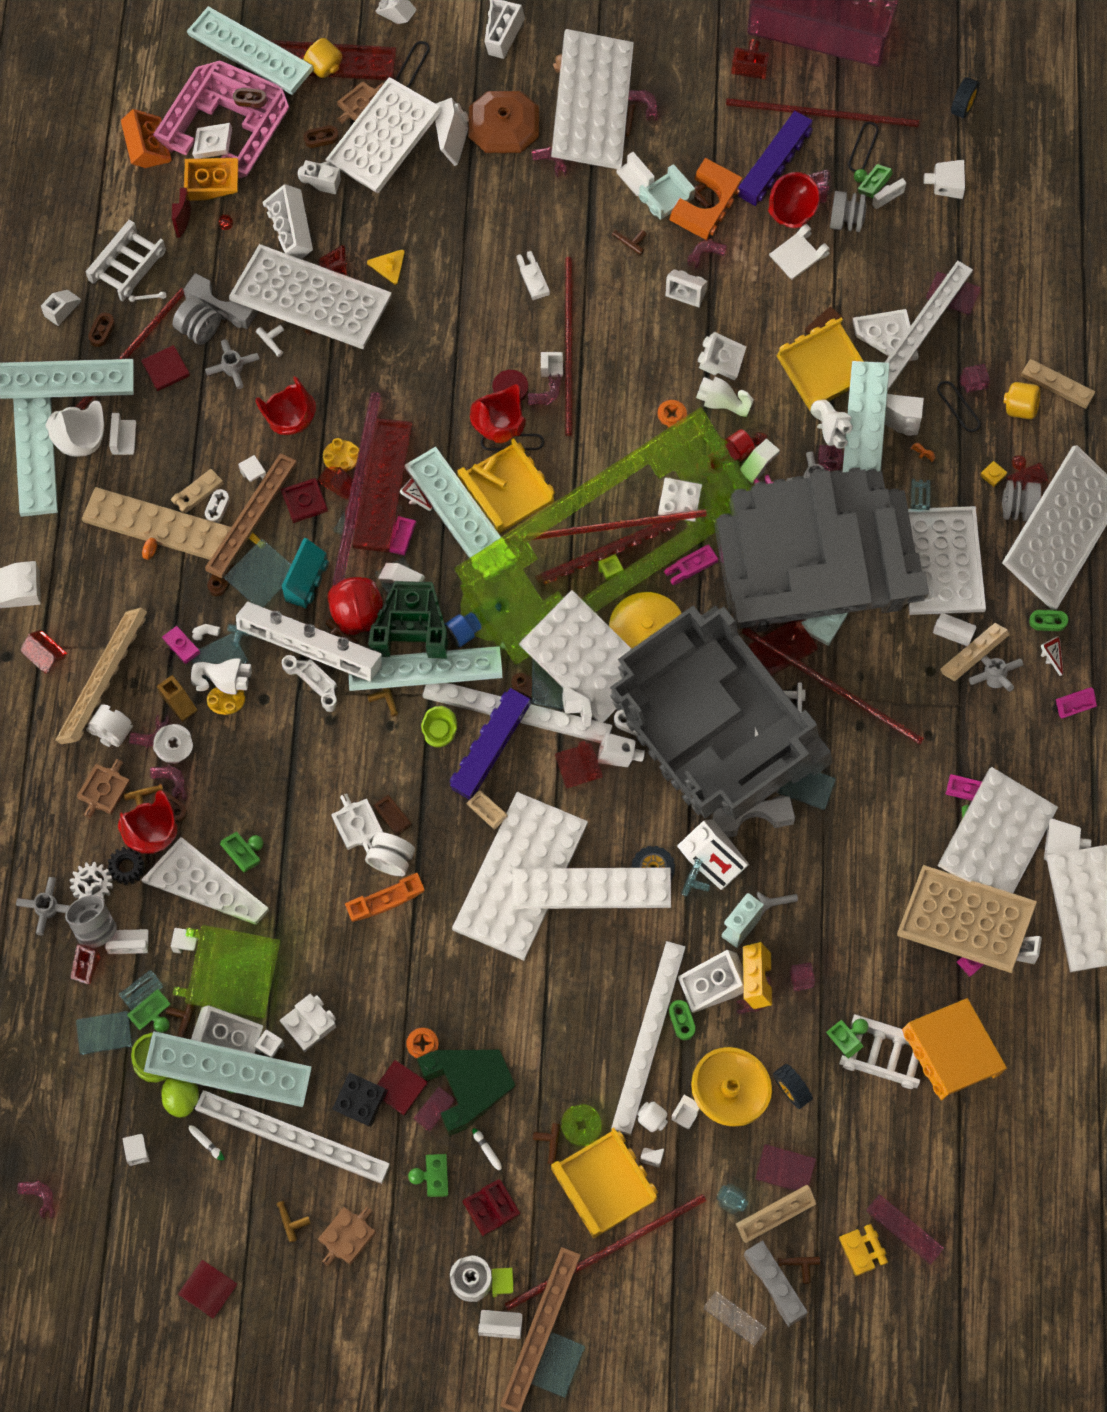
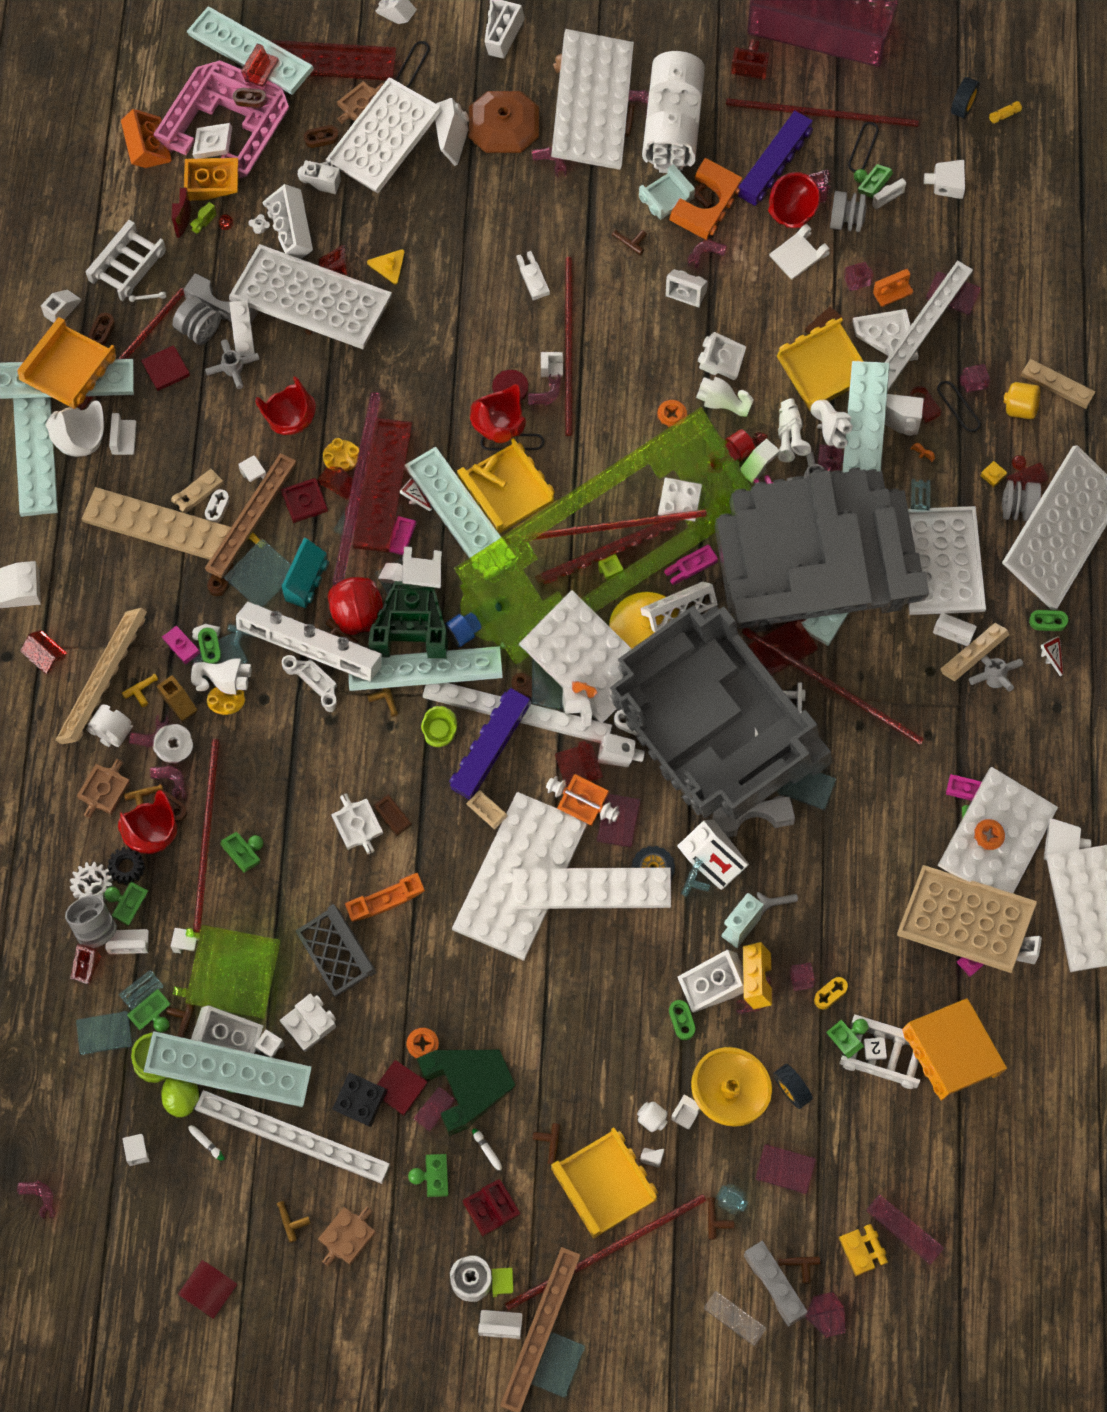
(42, 899): light grey bar -> none
(65, 364): none -> light orange panel
(128, 902): none -> bright green plate
(136, 690): none -> yellow piece
(149, 548): orange piece -> none
(196, 878): white wing -> none
(205, 216): none -> lime plate
(206, 836): none -> clear red piece
(209, 647): none -> bright green plate
(242, 327): none -> white plate
(259, 66): none -> clear red panel
(259, 228): none -> white plate
(267, 338): white piece -> none
(323, 57): yellow head -> none
(348, 939): none -> dark grey fence
(390, 854): white wheel -> none
(421, 571): none -> white flag
(579, 686): none -> orange piece
(583, 799): none -> orange plate
(592, 1122): clear neon green plate -> none
(622, 830): none -> clear pink piece
(635, 173): white panel -> none
(648, 1038): white plate -> none
(673, 110): none -> white cylinder
(676, 600): none -> white fence
(714, 1224): none -> reddish brown piece
(776, 1213): tan plate -> none
(790, 426): none -> white piece
(827, 989): none -> yellow beam
(827, 1314): none -> clear pink slope
(855, 282): none -> clear pink brick
(875, 1049): none -> white tile
(893, 288): none -> orange bracket
(930, 408): none -> clear red piece
(996, 831): none -> orange gear
(1005, 112): none -> yellow axle
(1076, 702): dark pink plate -> none

